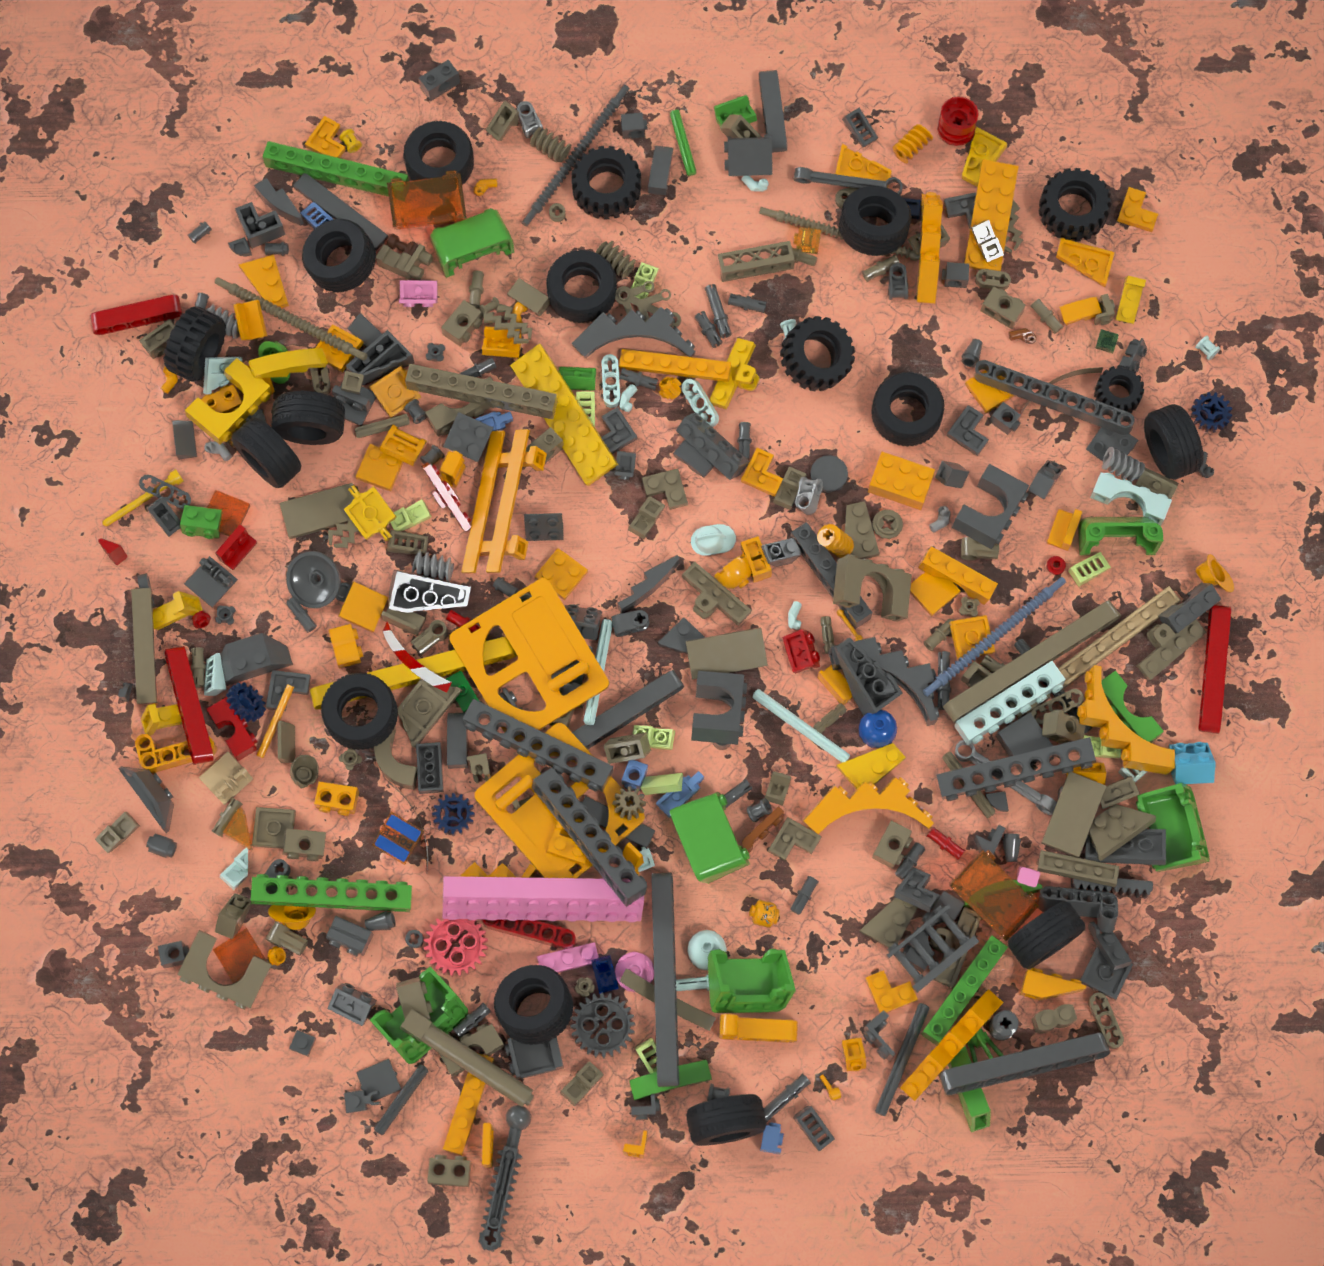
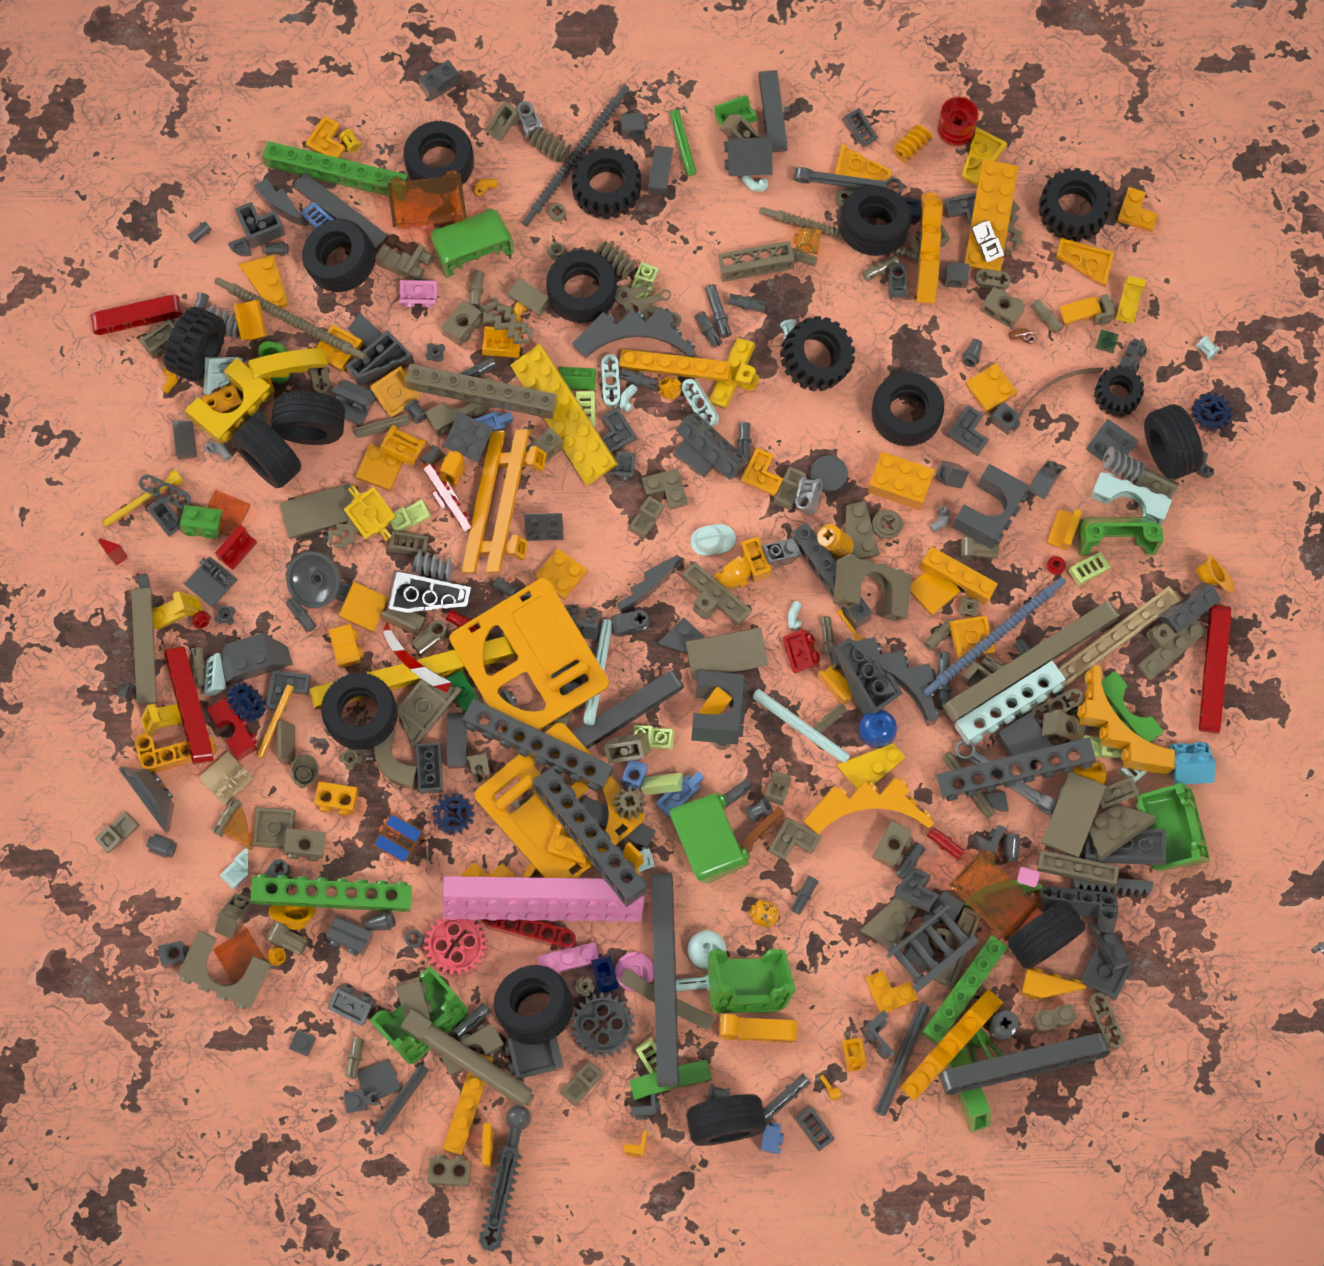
(352, 382): dark tan tile -> none
(354, 1057): none -> dark tan axle
(556, 246): none -> dark tan plate
(716, 703): none -> light orange slope
(1060, 404): dark grey beam -> none

